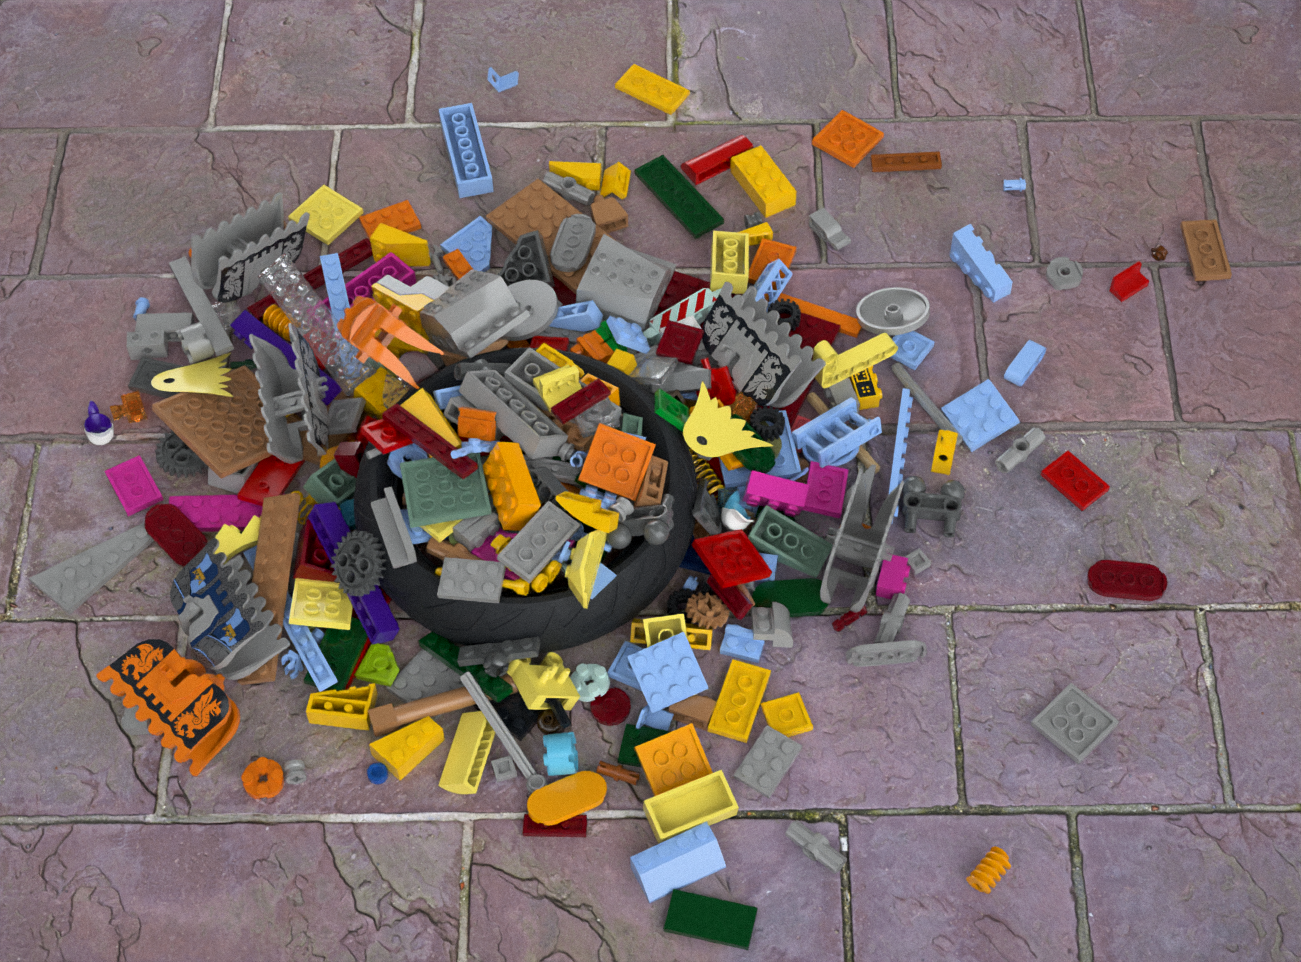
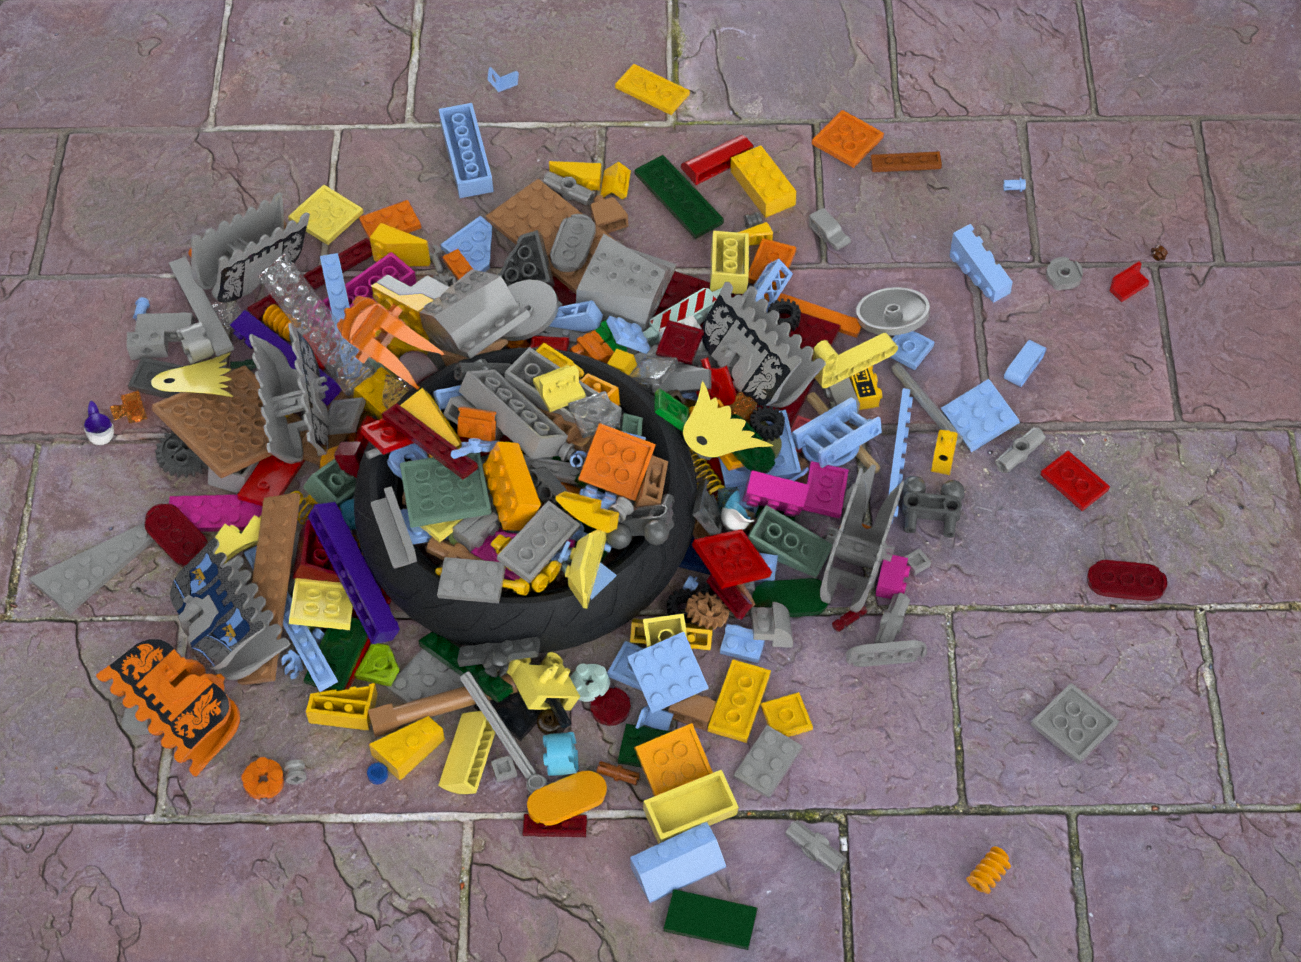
(134, 485): dark pink plate -> none
(358, 563): dark grey gear -> none
(580, 401): dark red tile -> none
(1205, 250): medium nougat plate -> none

